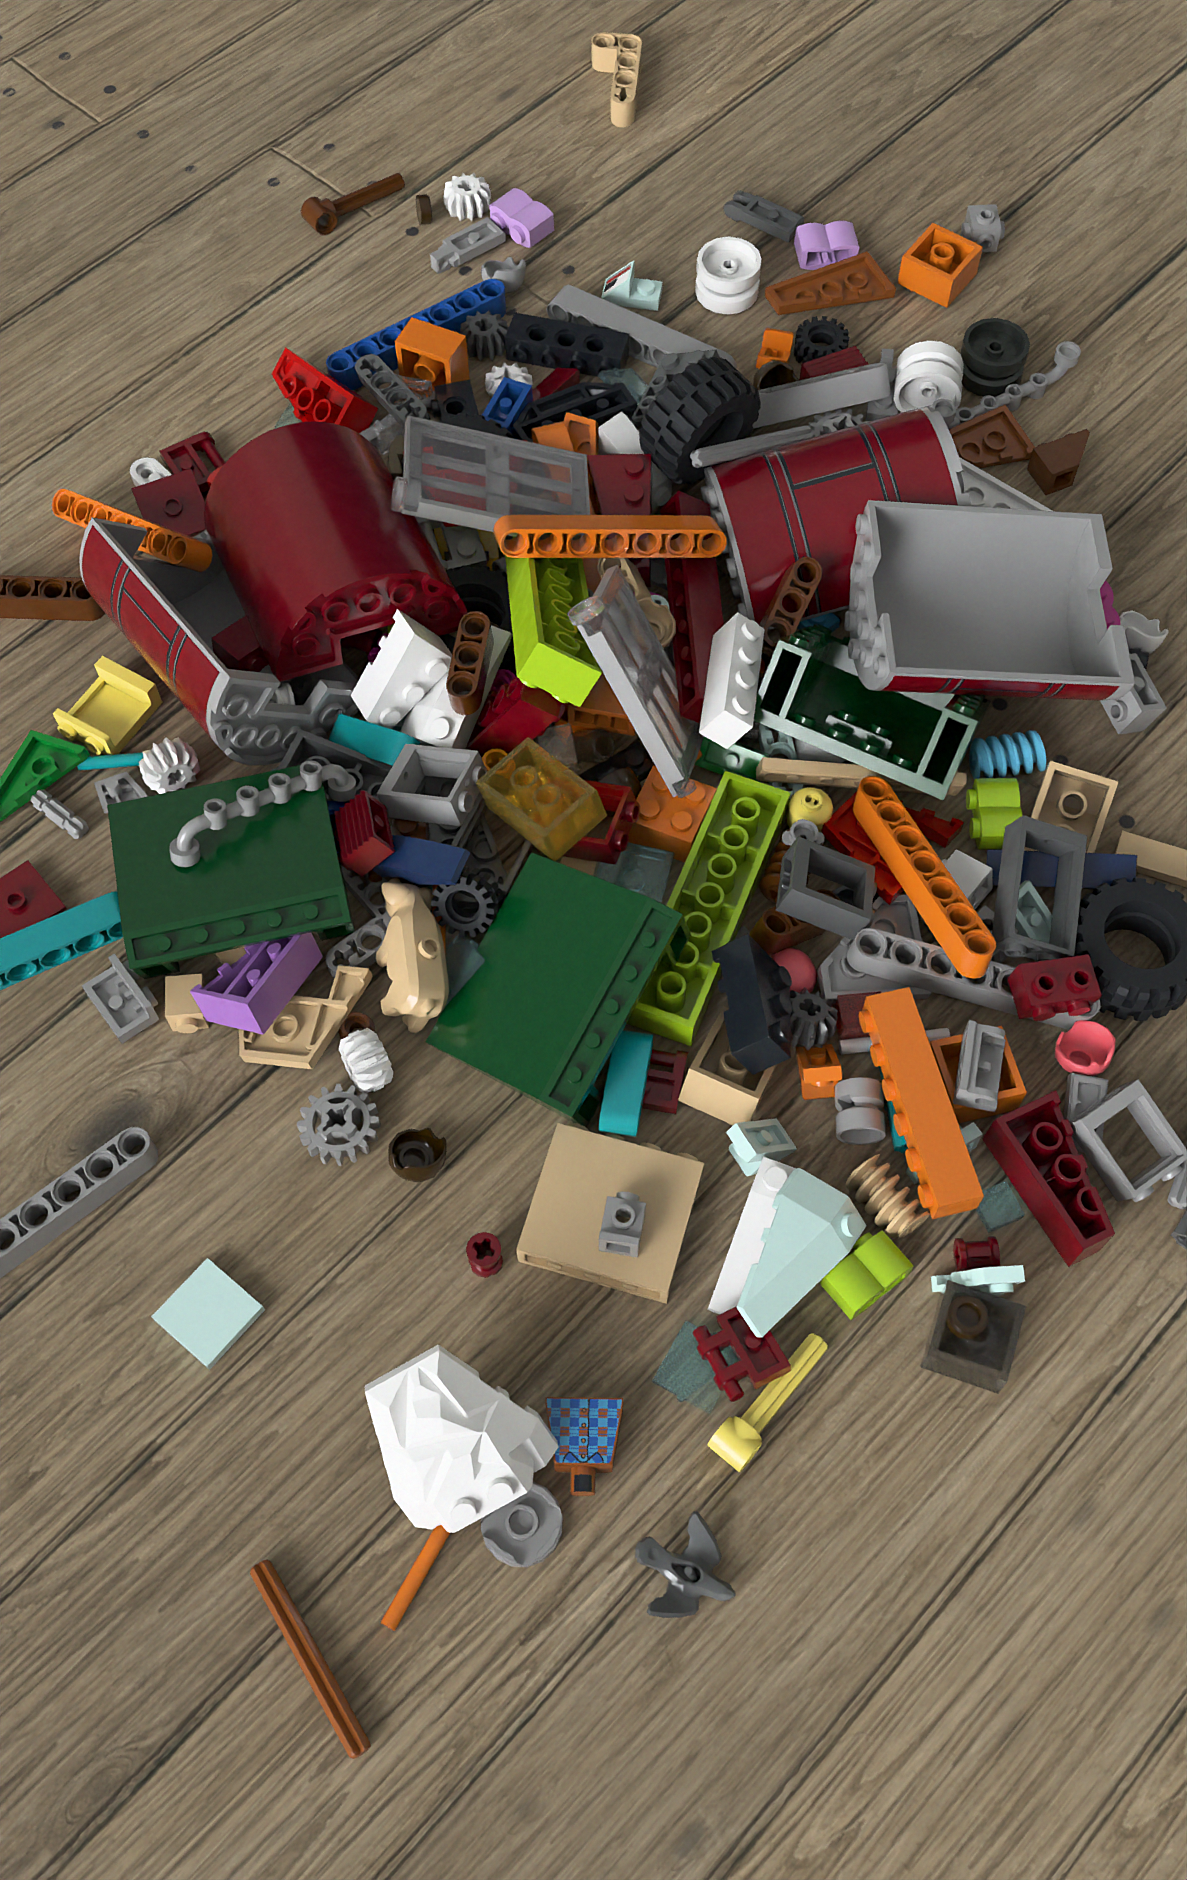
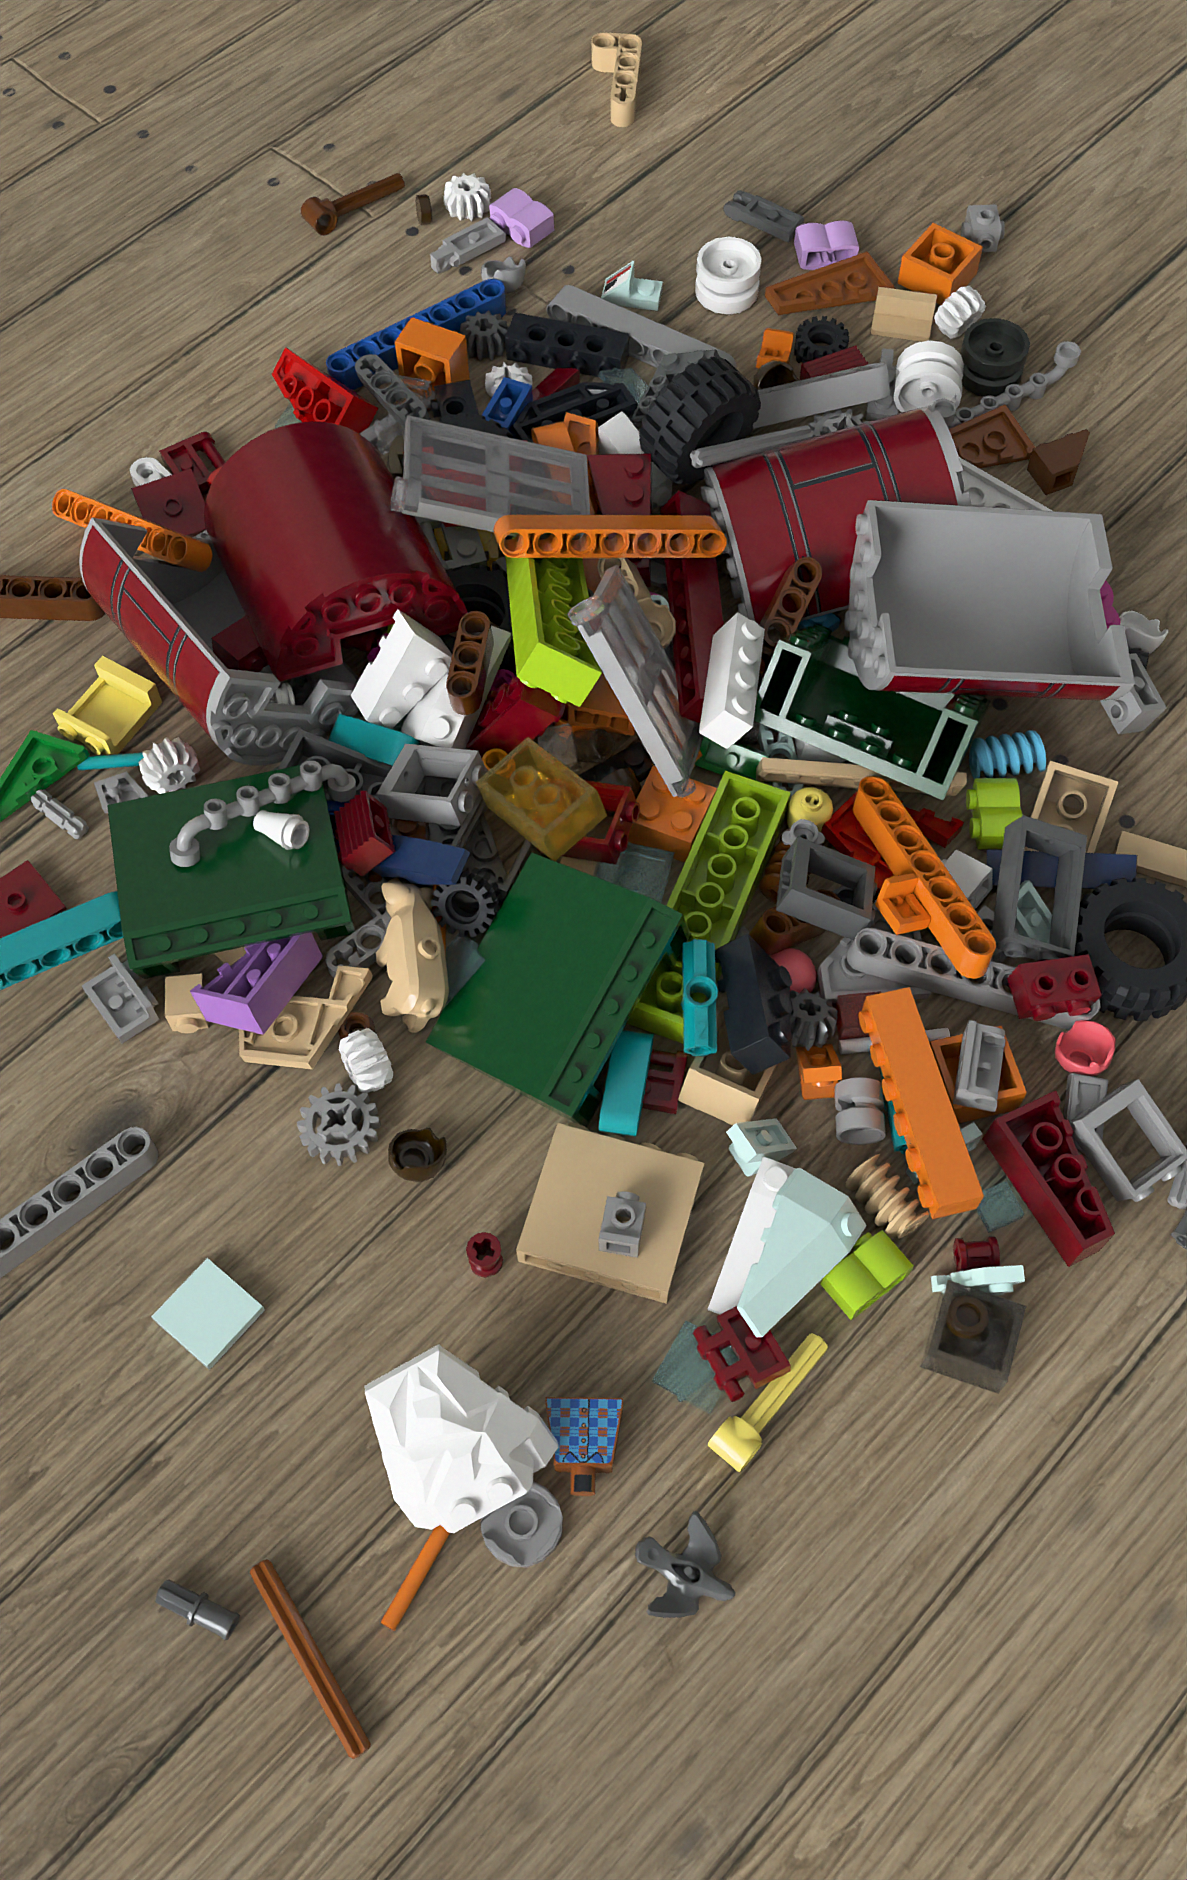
(197, 1609): none -> dark grey axle
(285, 829): none -> white cone
(699, 1018): none -> teal piece
(901, 906): none -> orange bracket
(903, 314): none -> tan panel
(959, 311): none -> white gear

